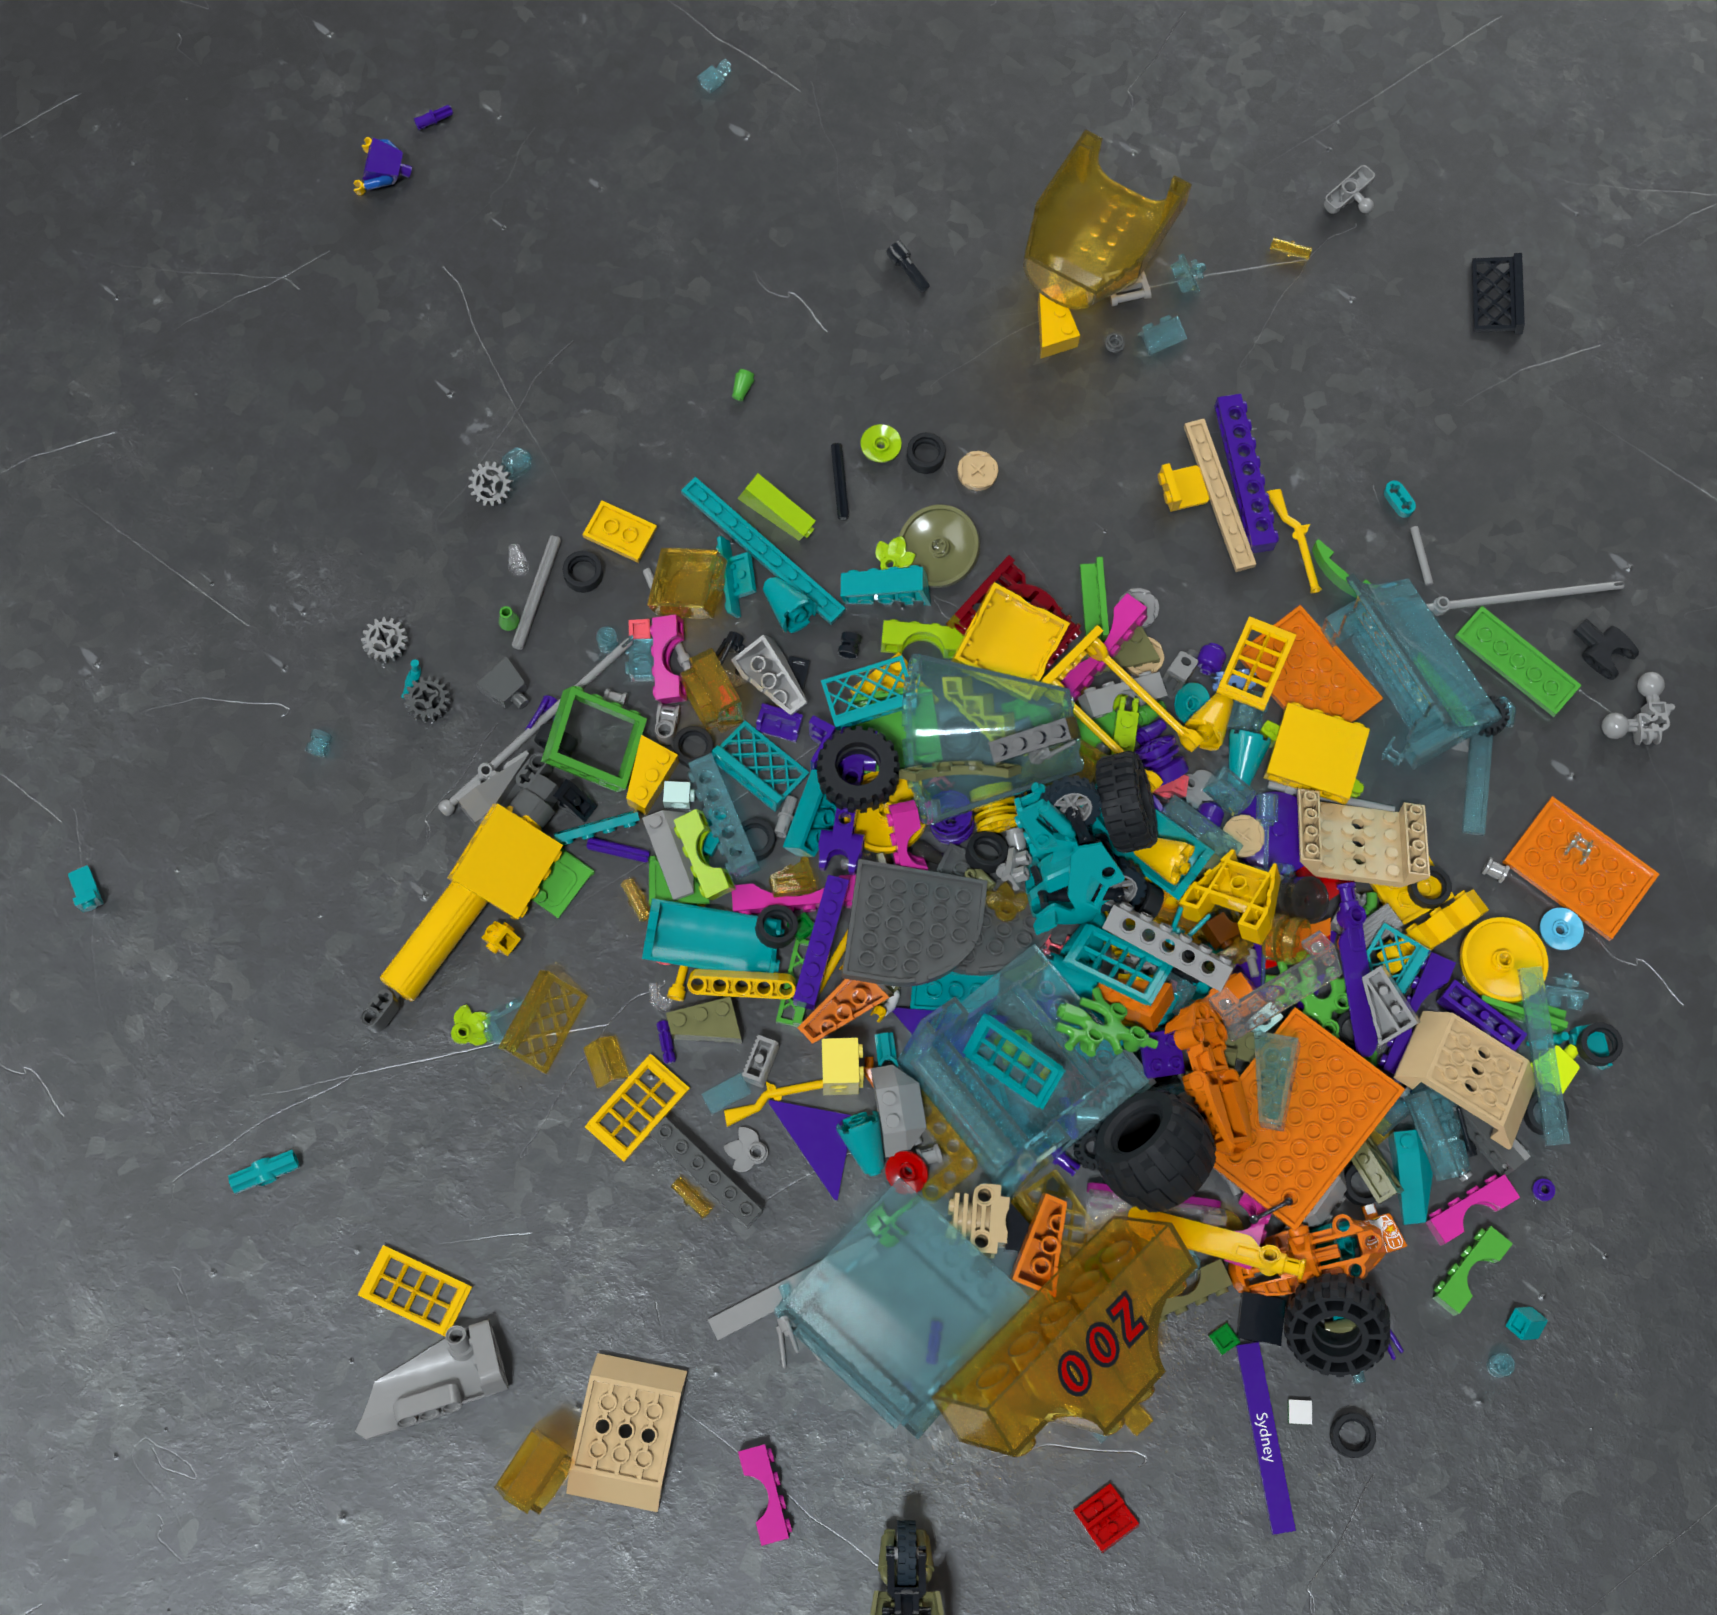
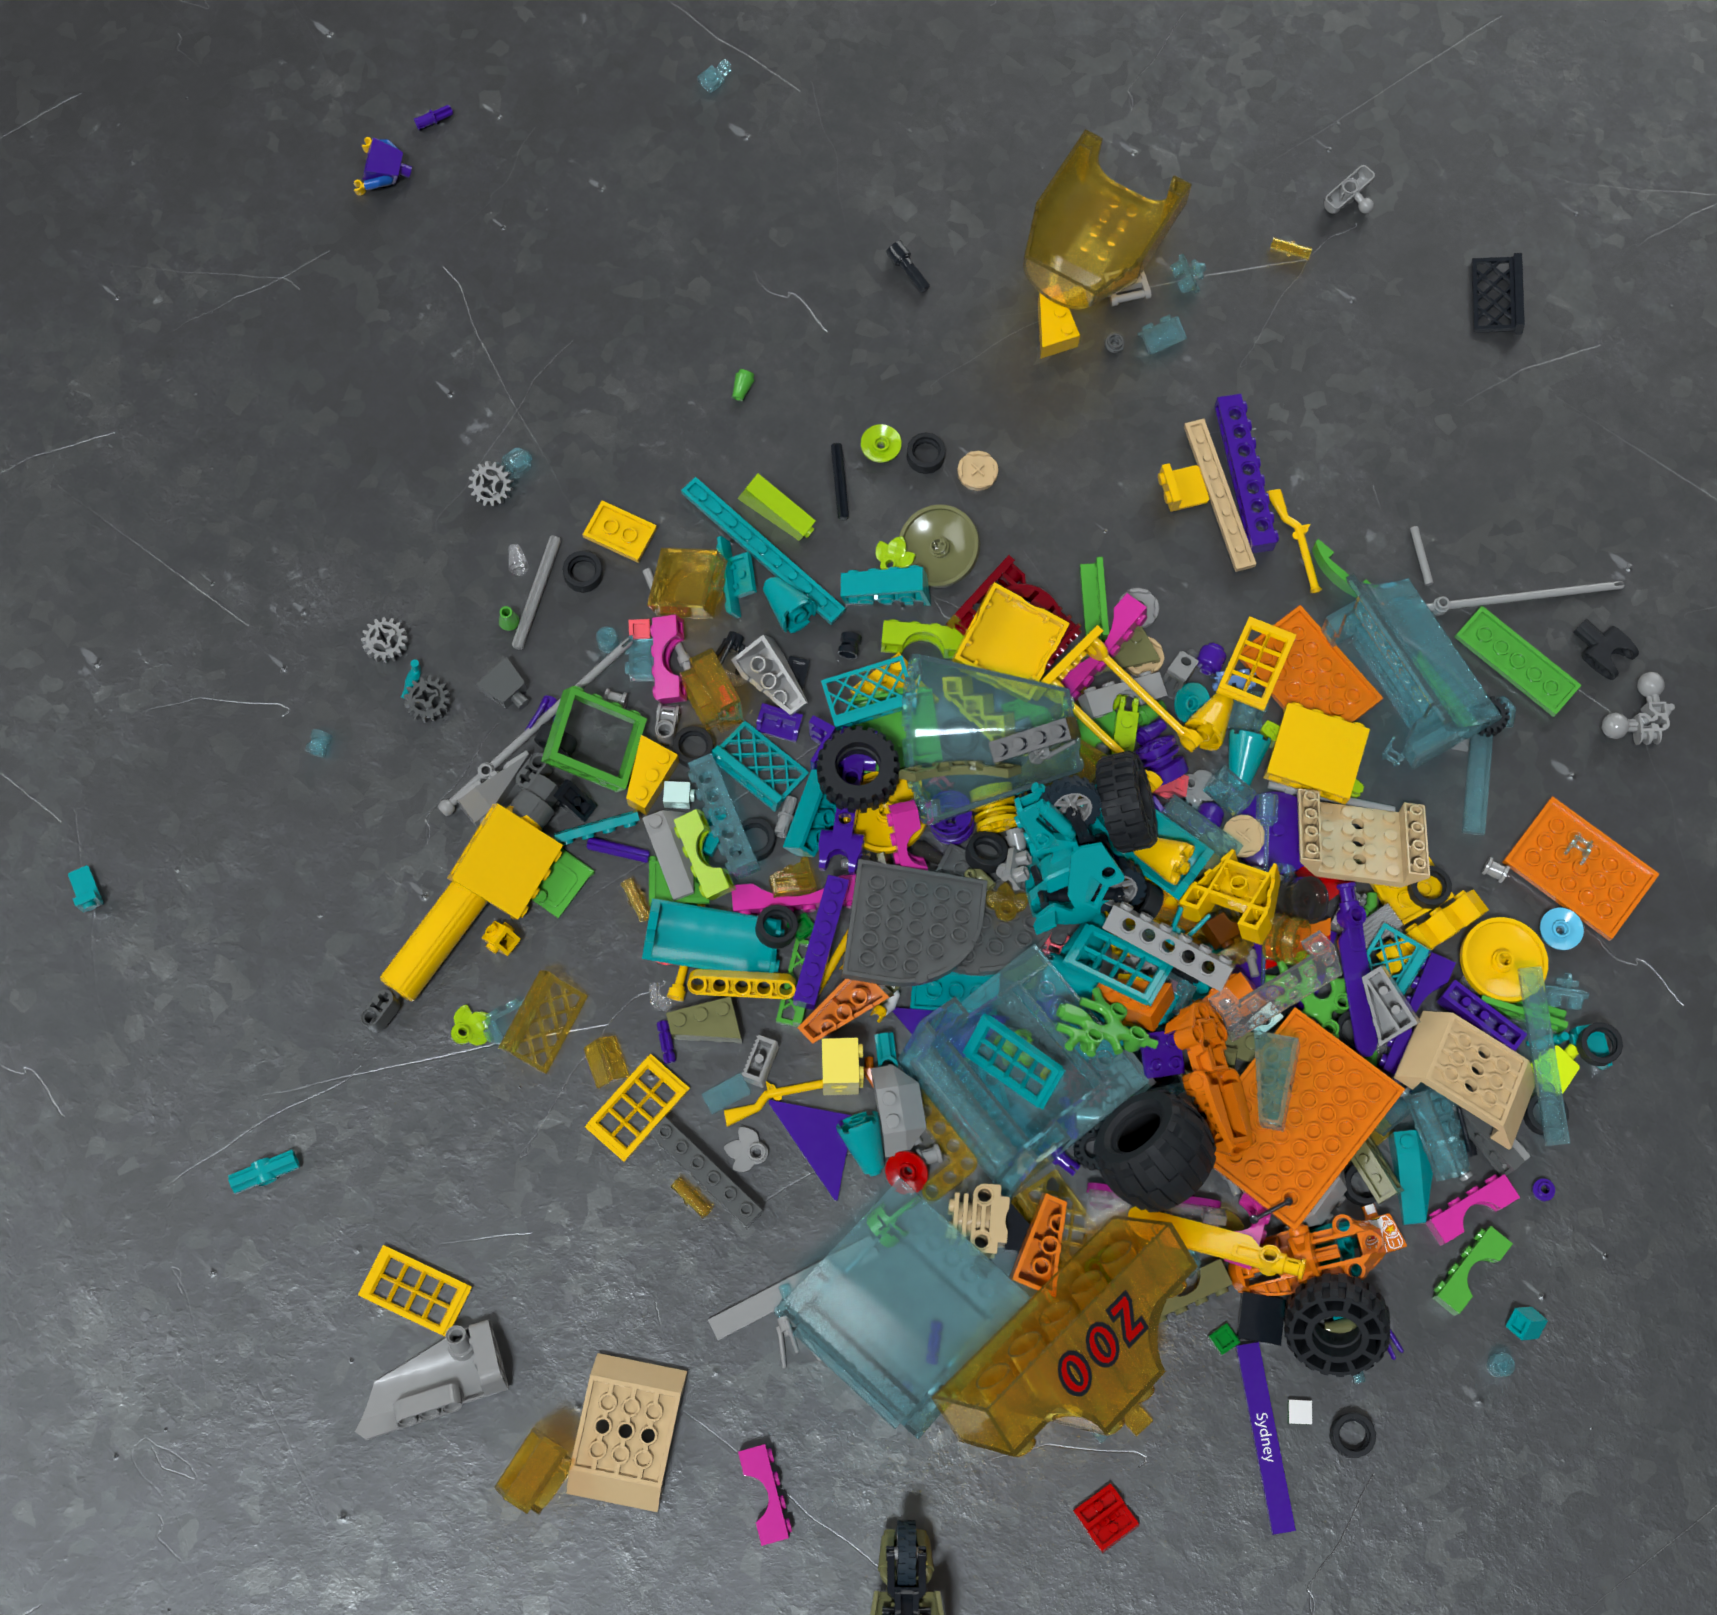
(1400, 498): teal beam -> none

